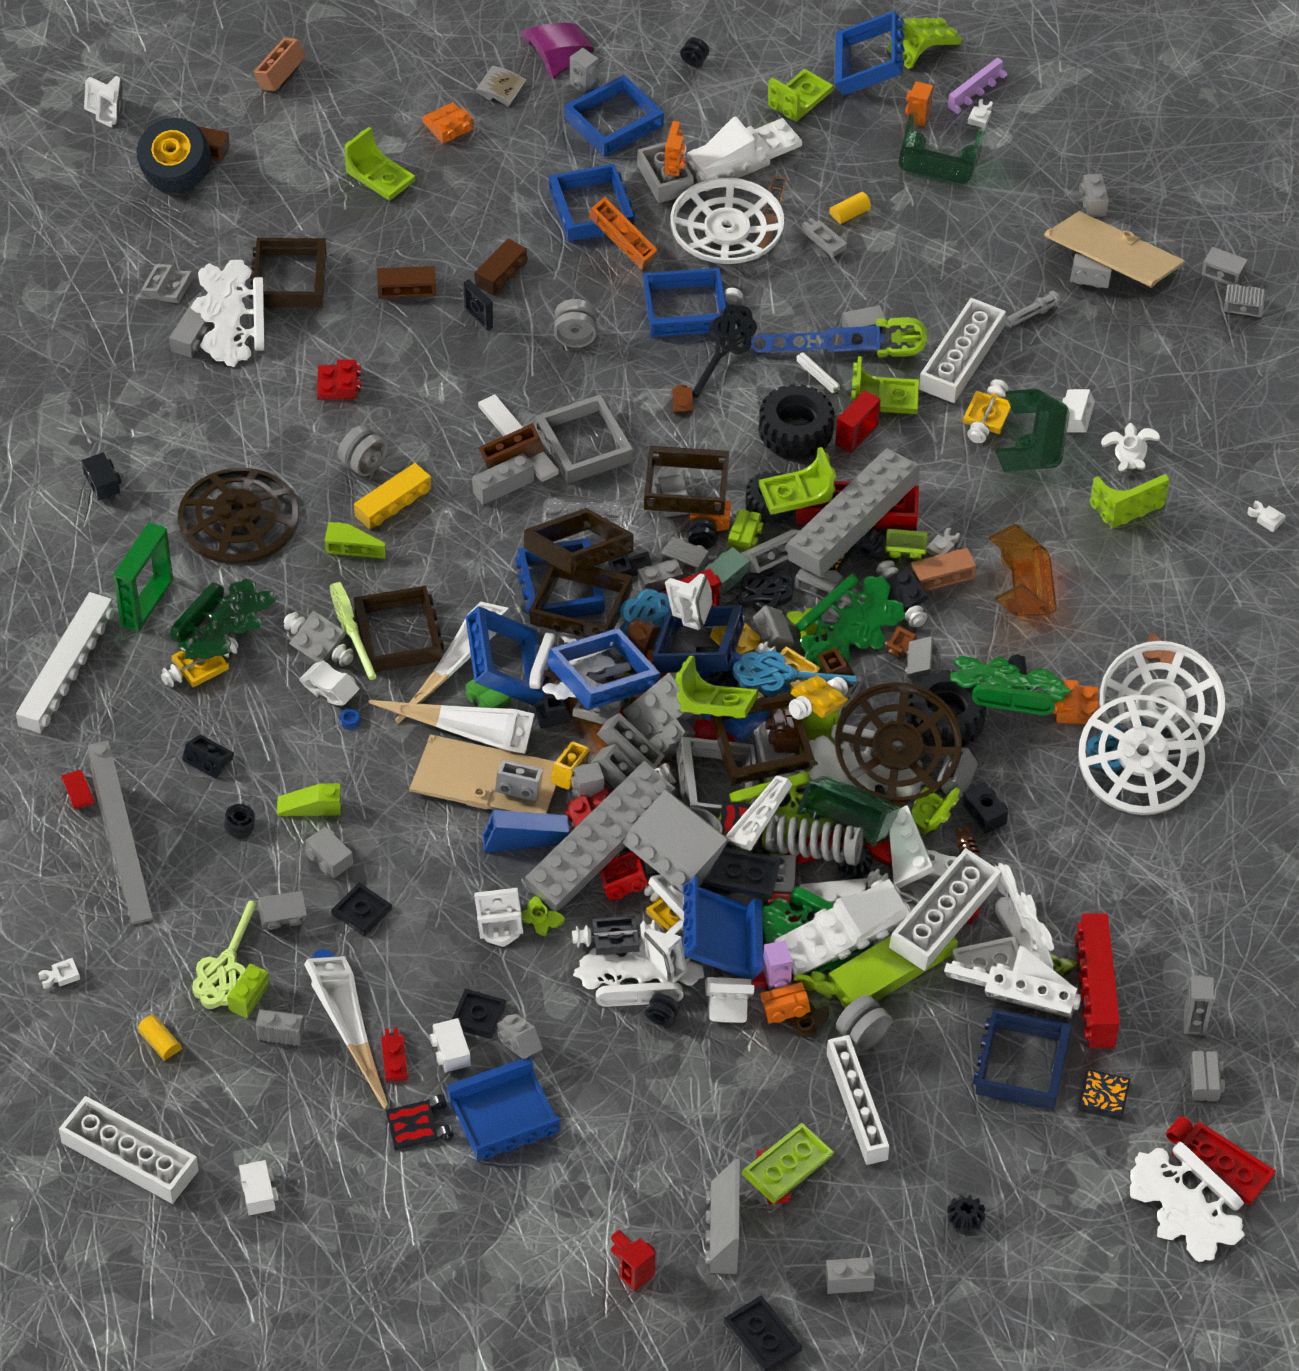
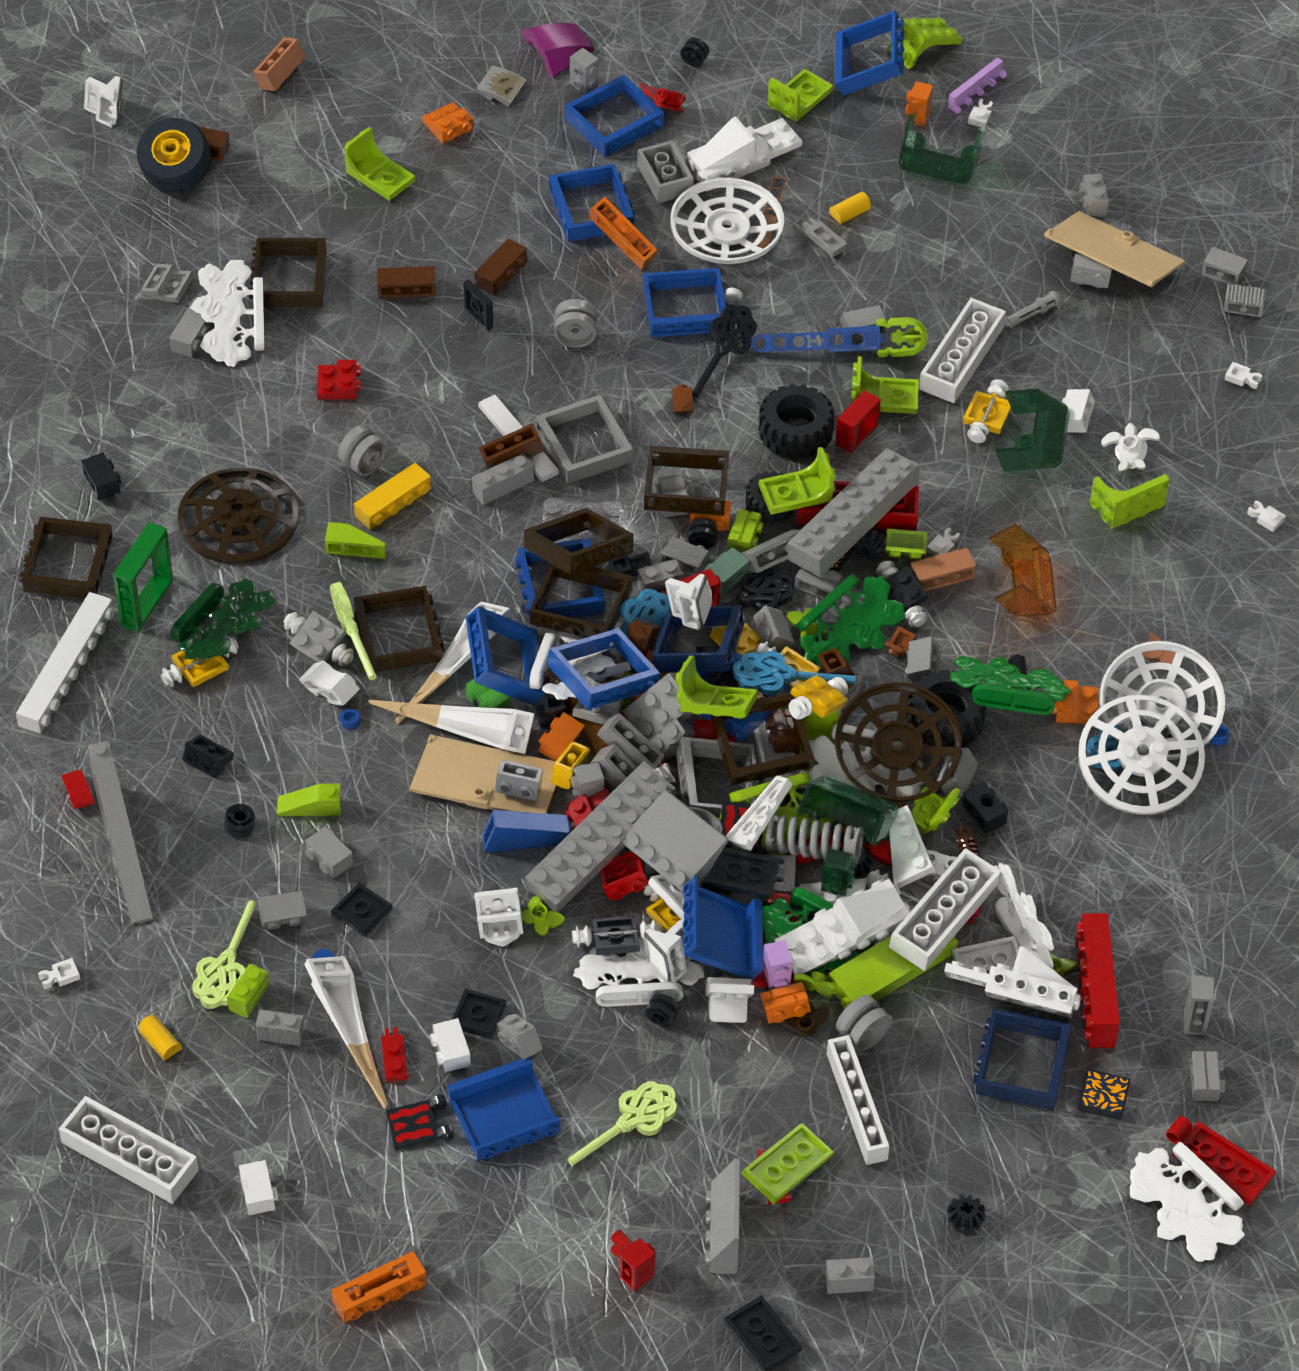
(60, 586): none -> dark brown window
(379, 1287): none -> orange brick
(563, 732): none -> orange brick
(646, 1118): none -> yellowish green piece
(665, 97): none -> red hinge
(675, 151): orange plate -> none
(817, 372): white axle -> none
(838, 872): none -> clear green brick
(1221, 736): none -> blue tile
(1241, 374): none -> white plate

